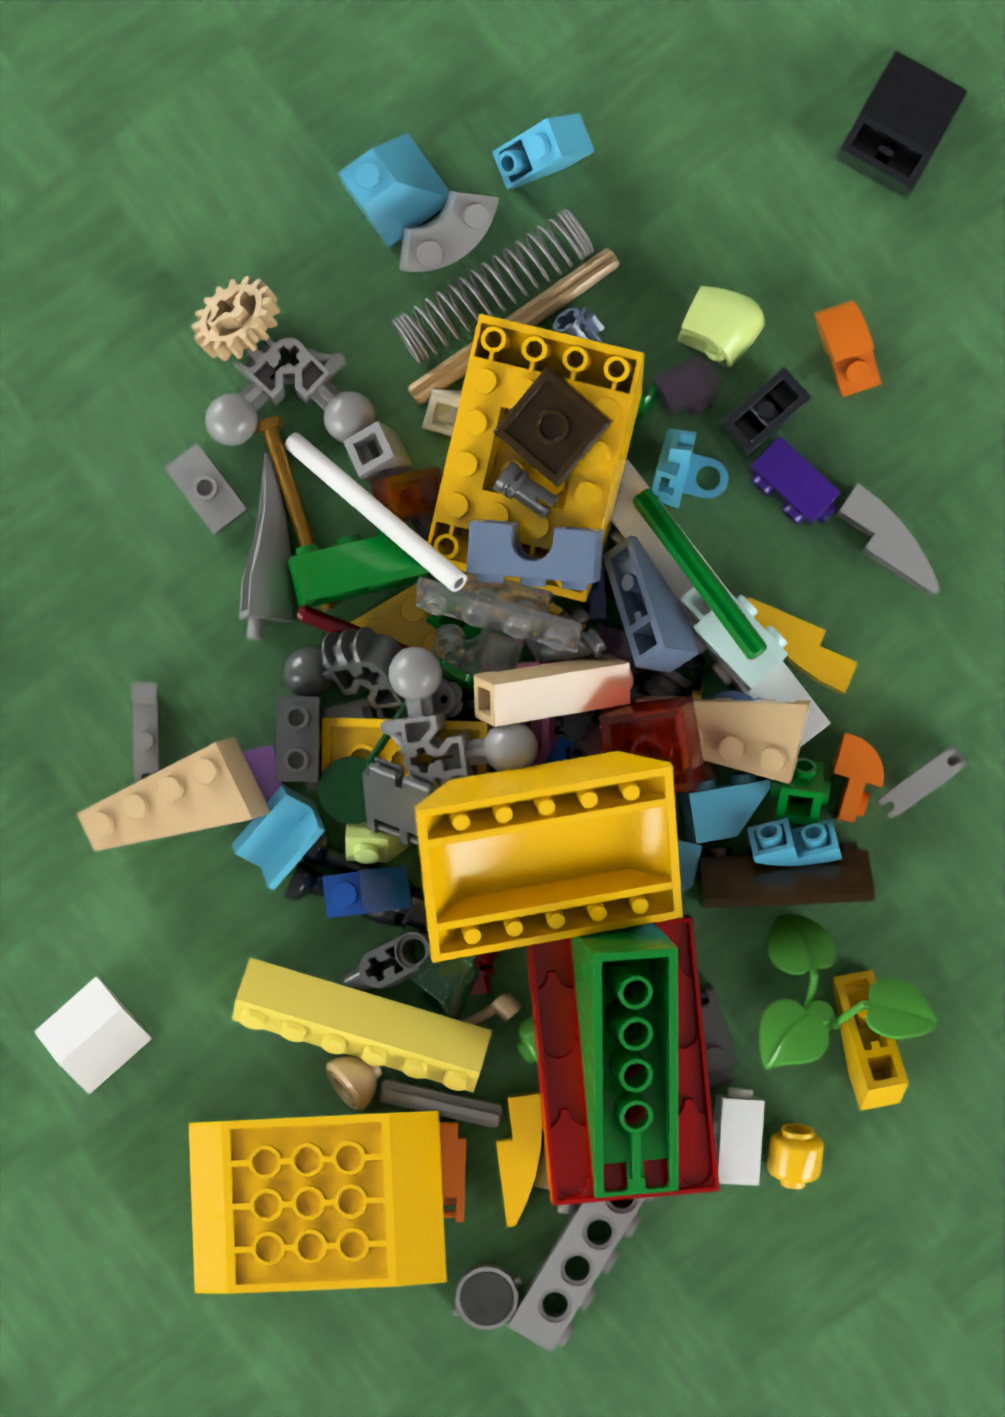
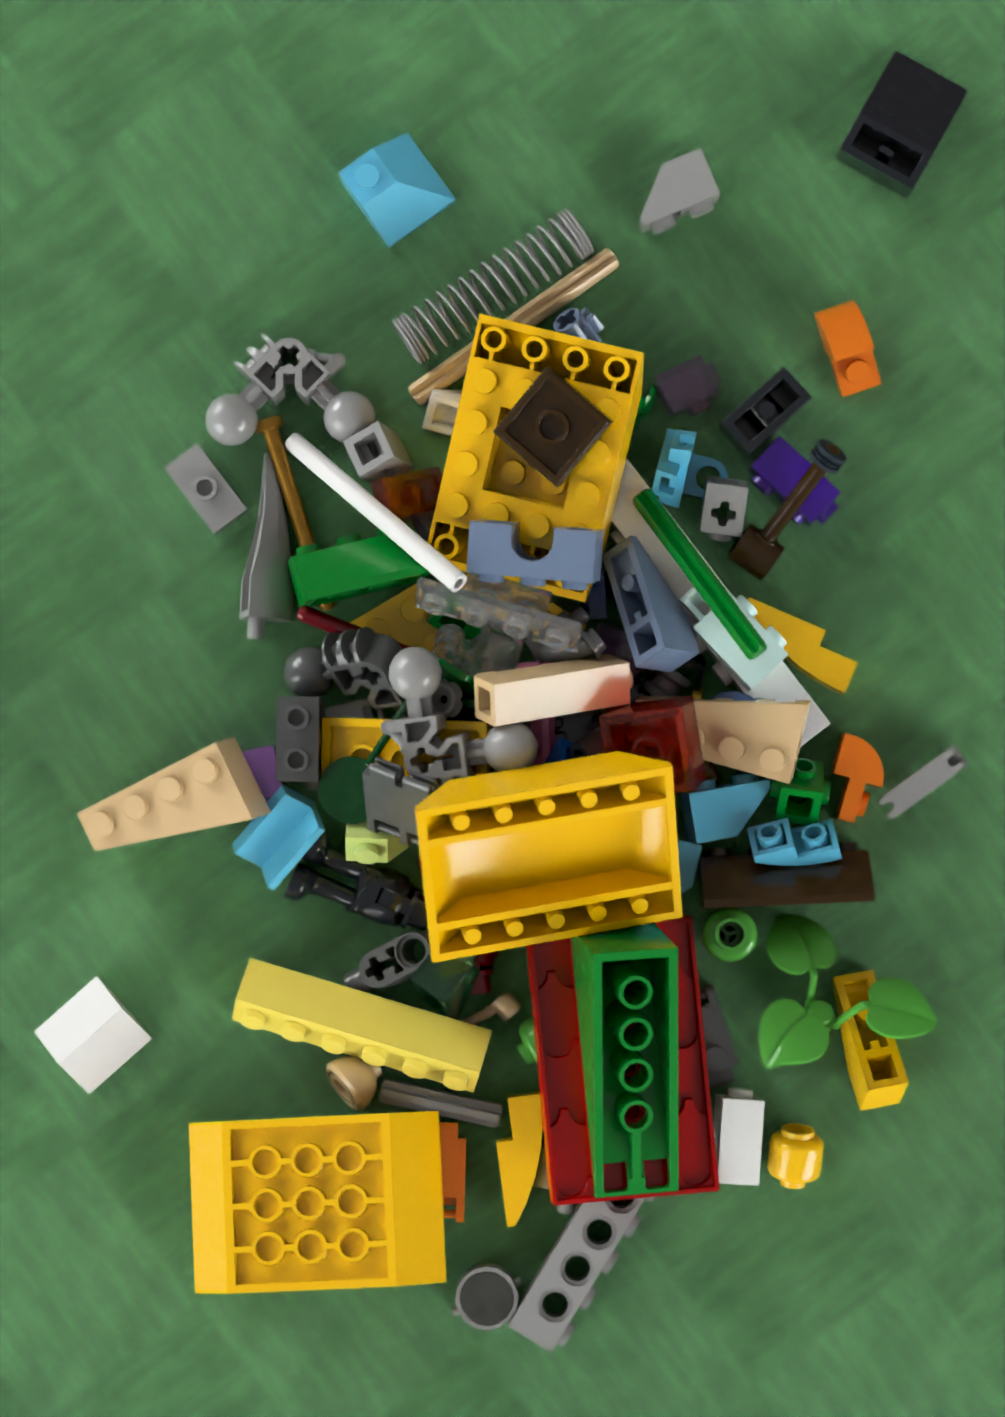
(145, 729): light grey piece -> none
(236, 318): tan gear -> none
(367, 891): blue slope -> none
(450, 234): light grey brick -> none
(516, 484): dark grey pin -> none
(543, 150): medium azure slope -> none
(680, 189): none -> light grey slope
(721, 324): yellowish green piece -> none
(723, 490): none -> light grey brick
(743, 929): none -> bright green head
(758, 547): none -> dark brown piece
(889, 539): light grey slope -> none

